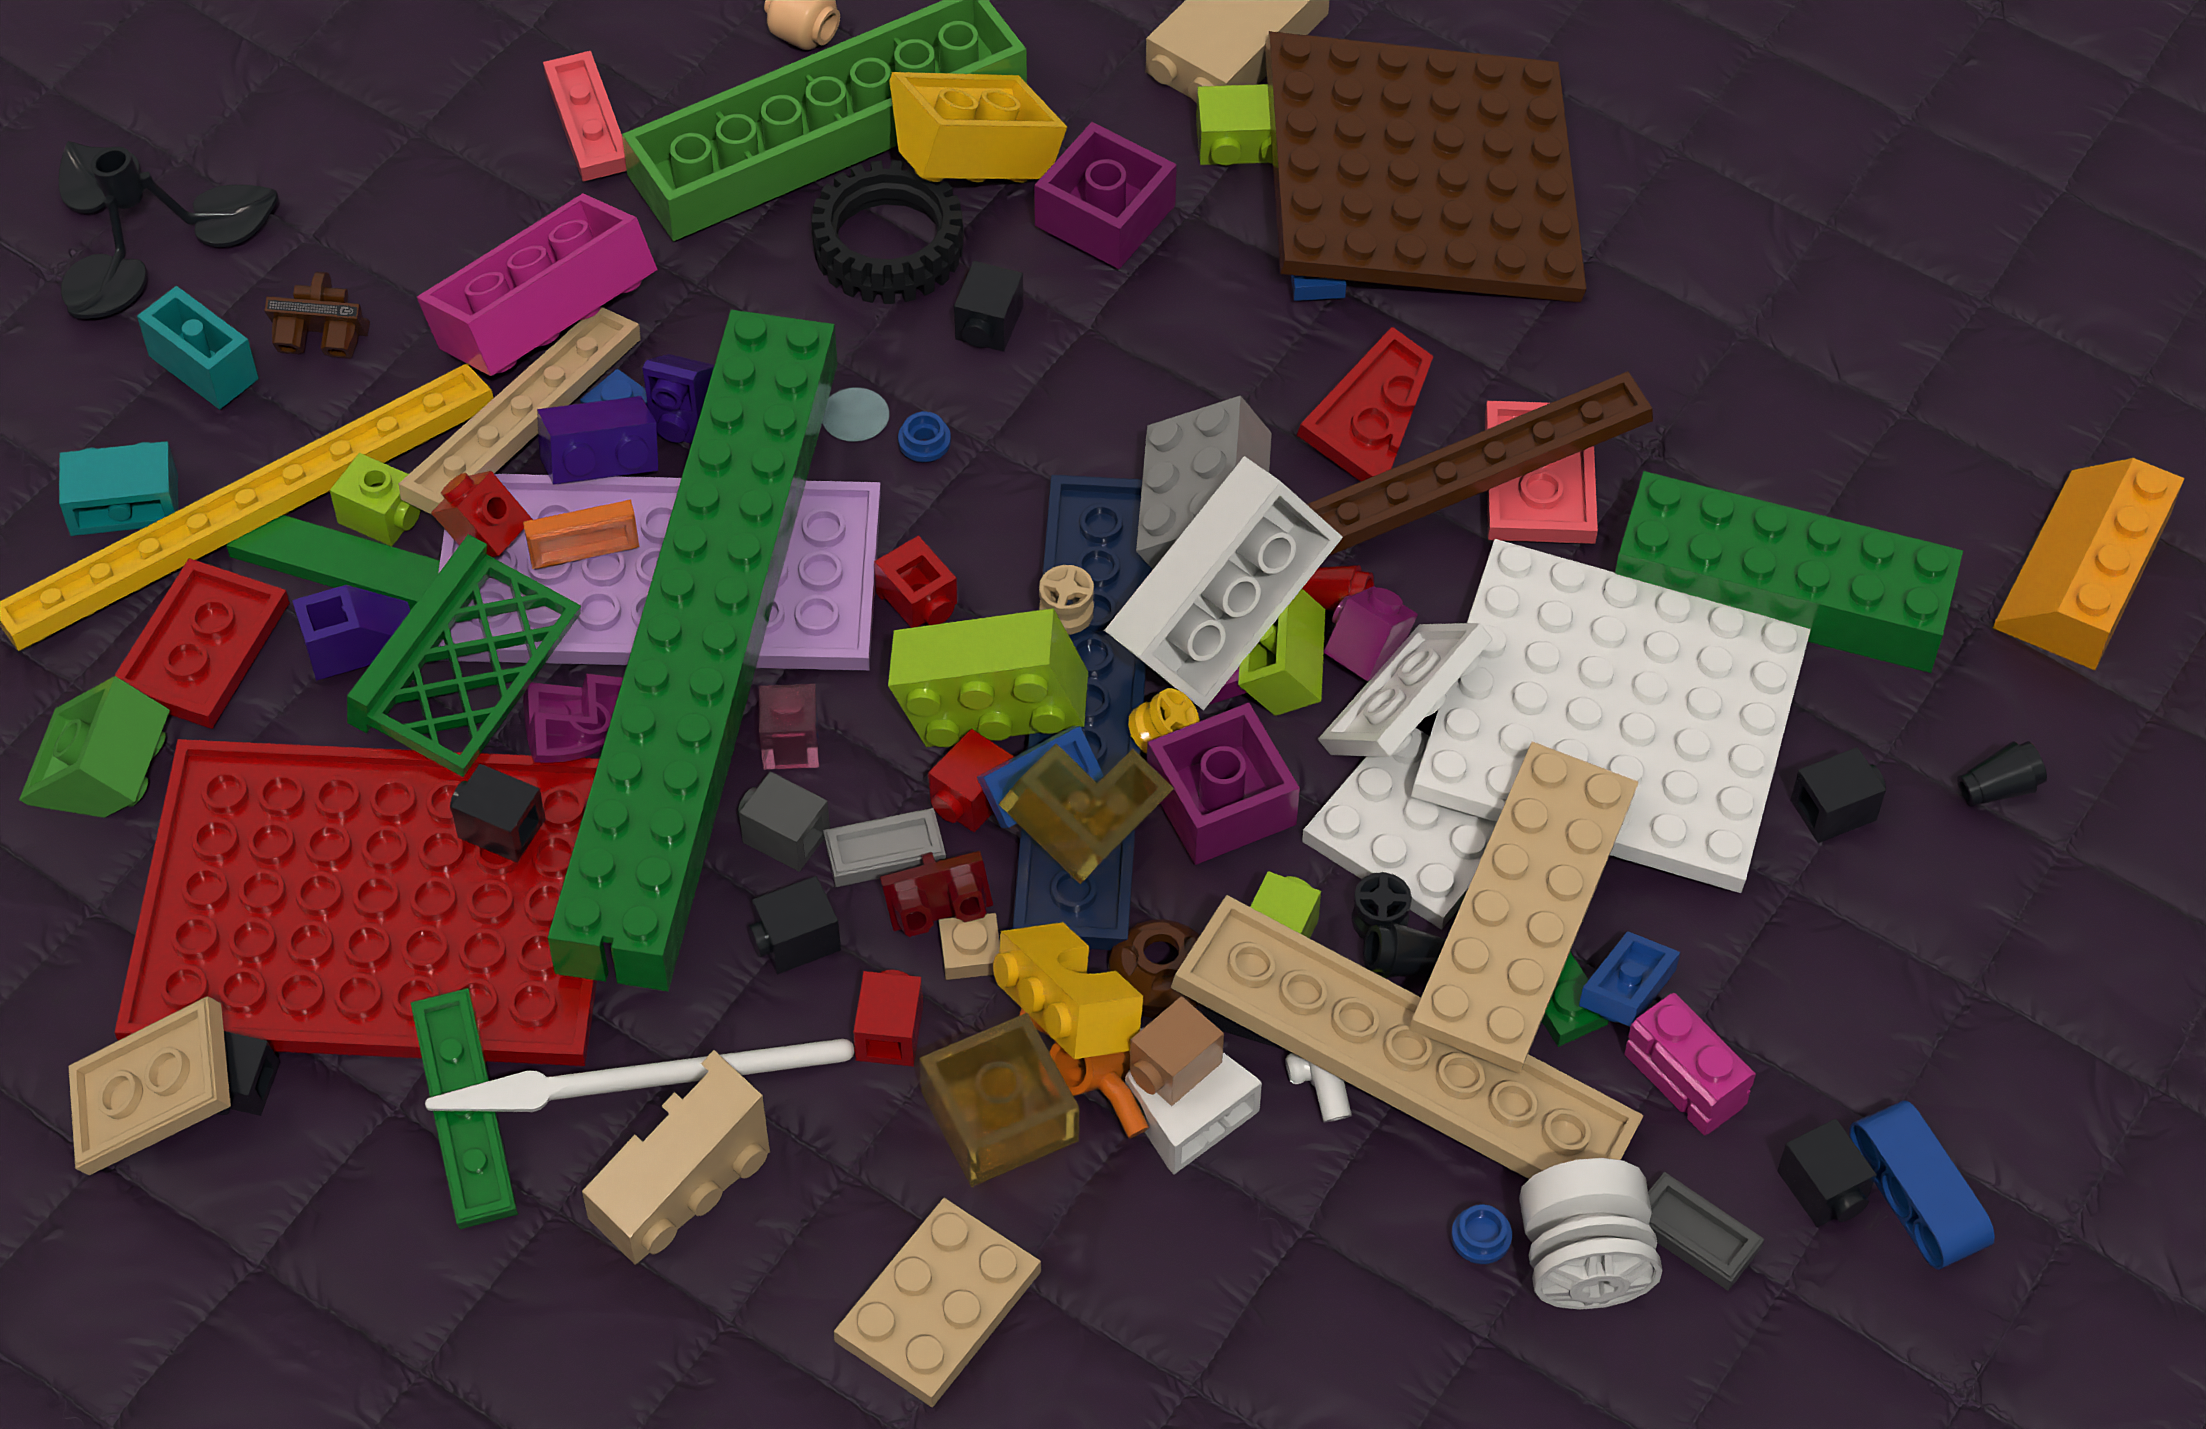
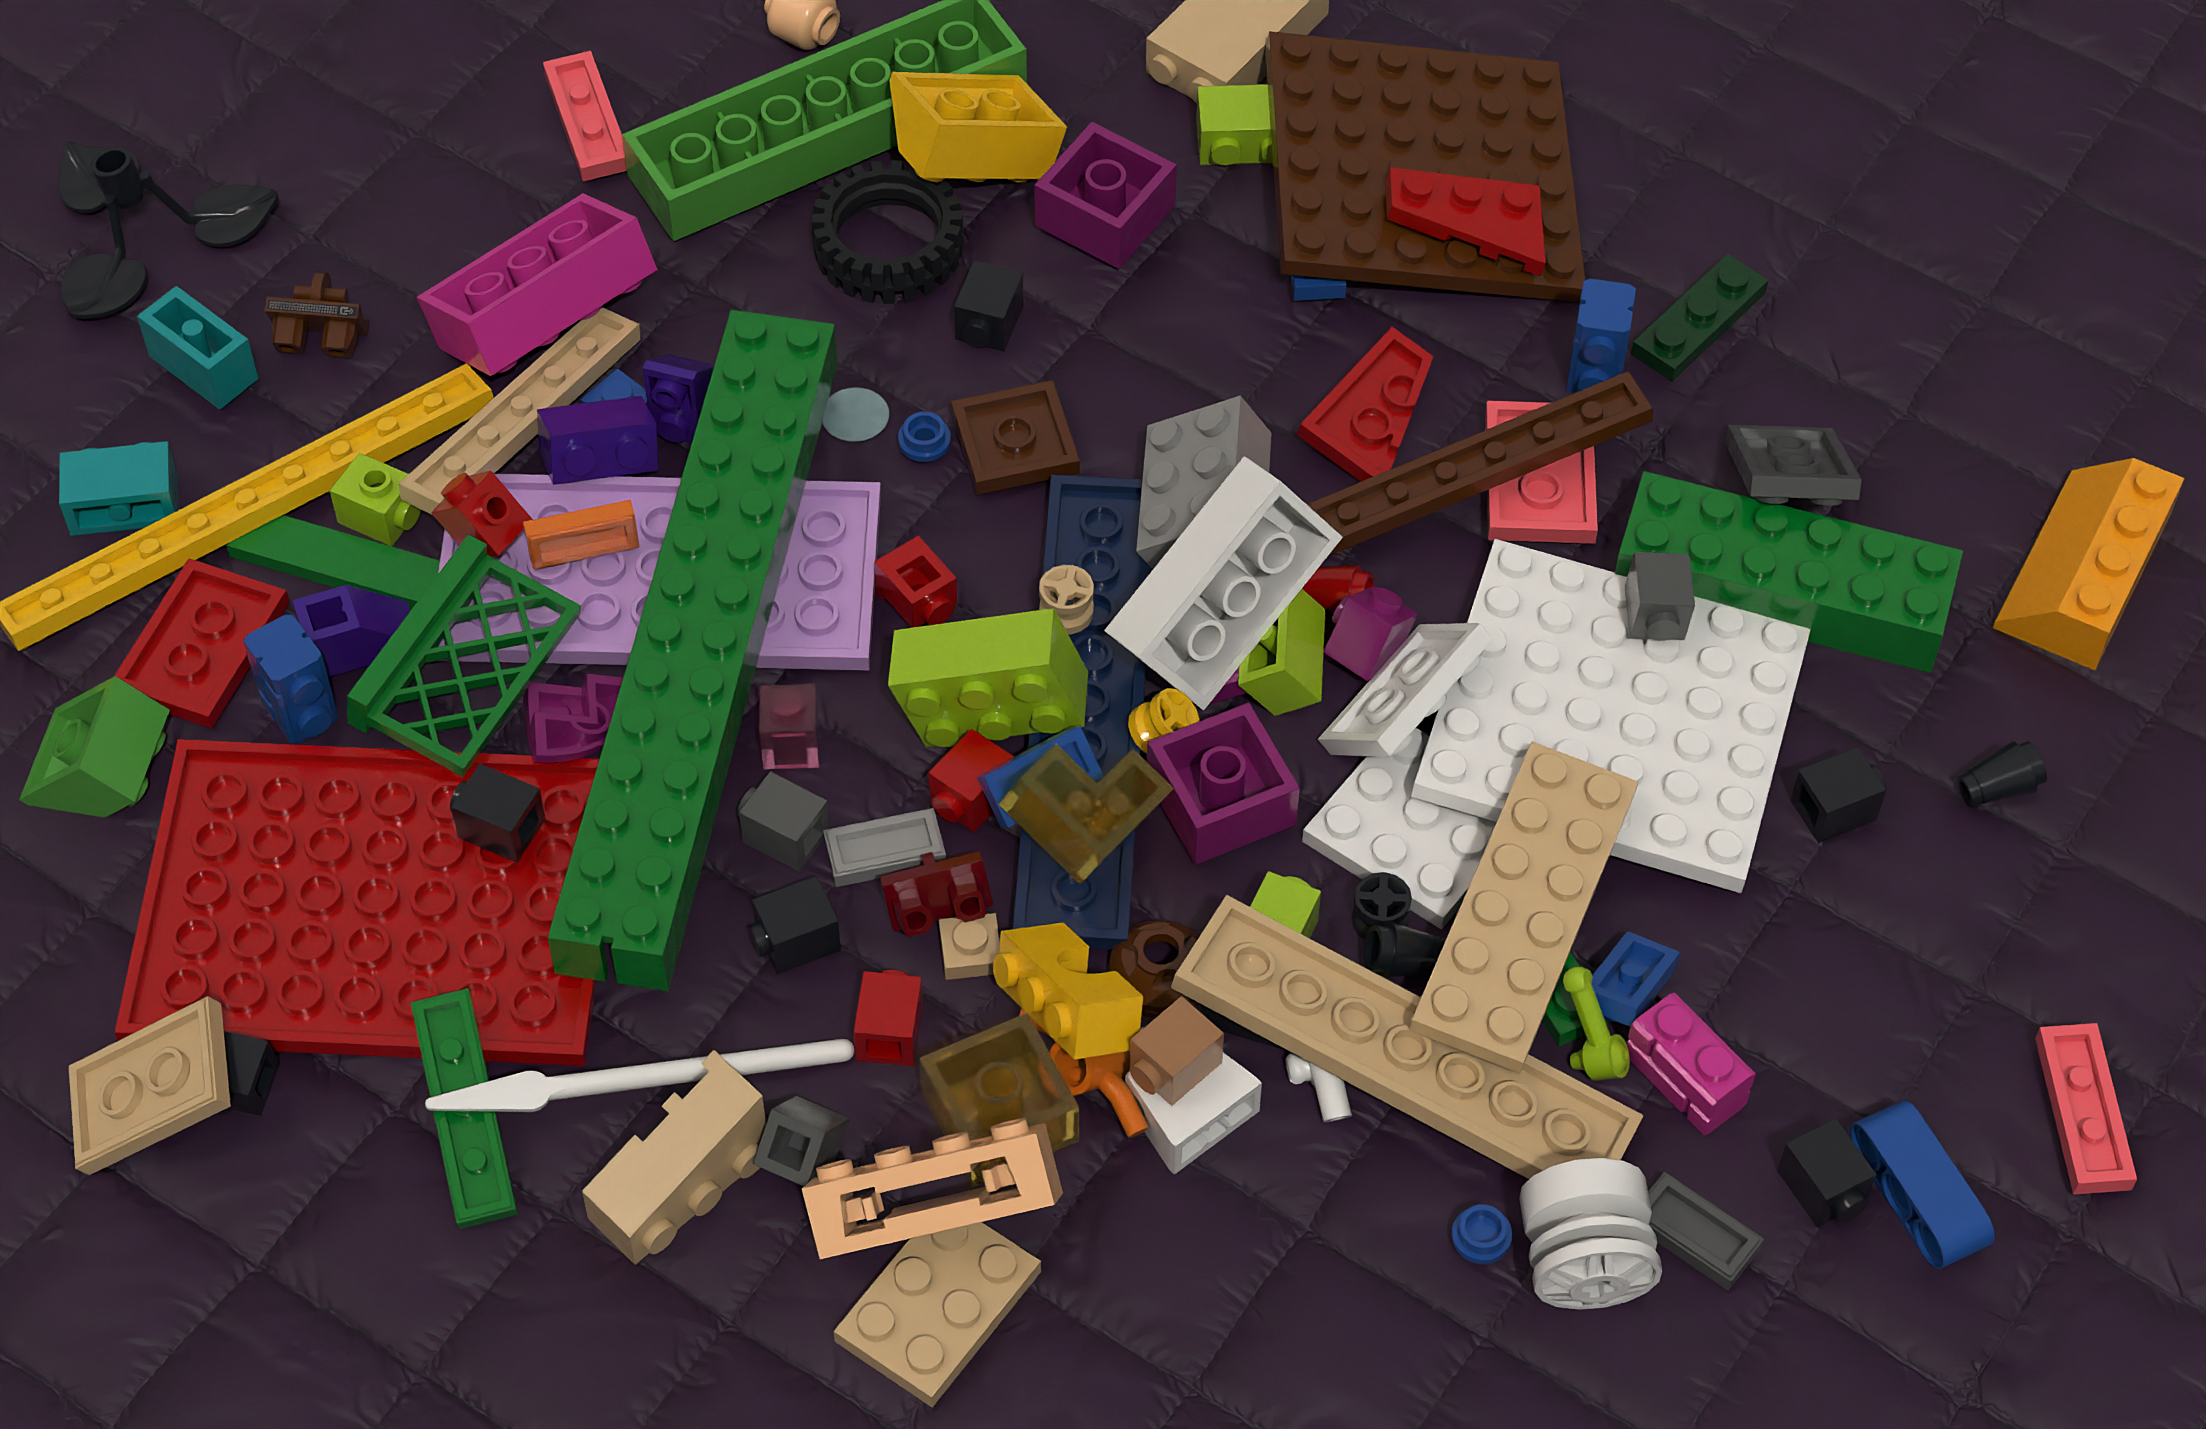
(291, 678): none -> blue brick
(800, 1139): none -> dark grey brick
(1014, 437): none -> reddish brown plate
(1027, 1164): none -> light nougat brick
(1484, 212): none -> red wing
(1600, 333): none -> blue brick
(1603, 1054): none -> lime piece
(1659, 596): none -> dark grey brick
(1699, 317): none -> dark green plate
(1793, 464): none -> dark grey plate
(2085, 1109): none -> coral plate

